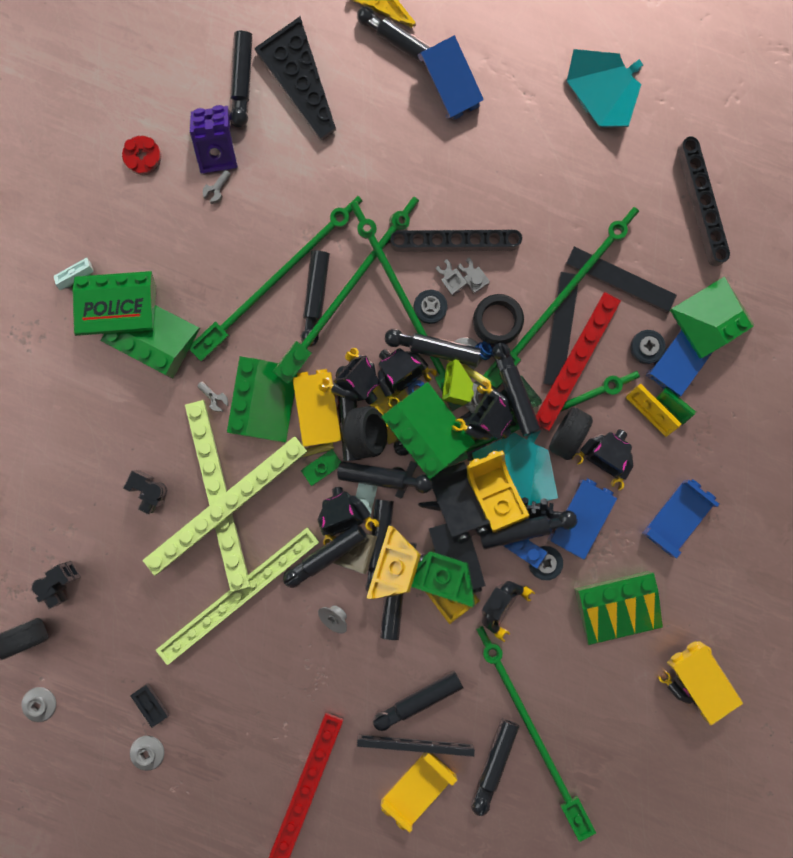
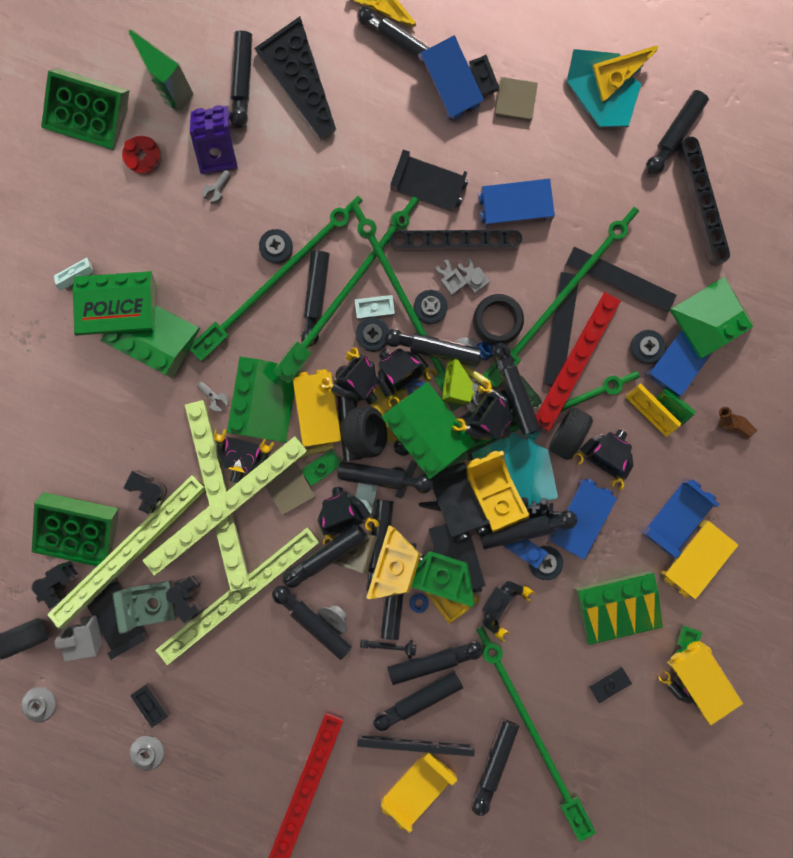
(73, 529): none -> green slope
(80, 640): none -> light grey plate
(84, 108): none -> green slope
(104, 608): none -> black panel
(126, 553): none -> yellowish green plate
(134, 609): none -> sand green bracket
(164, 72): none -> green slope
(181, 597): none -> black hips
(240, 455): none -> black torso
(277, 253): none -> black wheel
(290, 489): none -> dark tan tile
(312, 622): none -> black piece
(370, 340): none -> black wheel
(374, 307): none -> light aqua plate
(409, 648): none -> black piece
(419, 609): none -> blue plate
(428, 182): none -> black panel
(434, 662): none -> black piece
(484, 75): none -> black plate
(516, 99): none -> dark tan tile
(516, 202): none -> blue panel
(609, 684): none -> black plate
(616, 71): none -> yellow wing
(677, 131): none -> black piece
(687, 636): none -> green plate
(700, 560): none -> yellow panel
(735, 423): none -> reddish brown arm

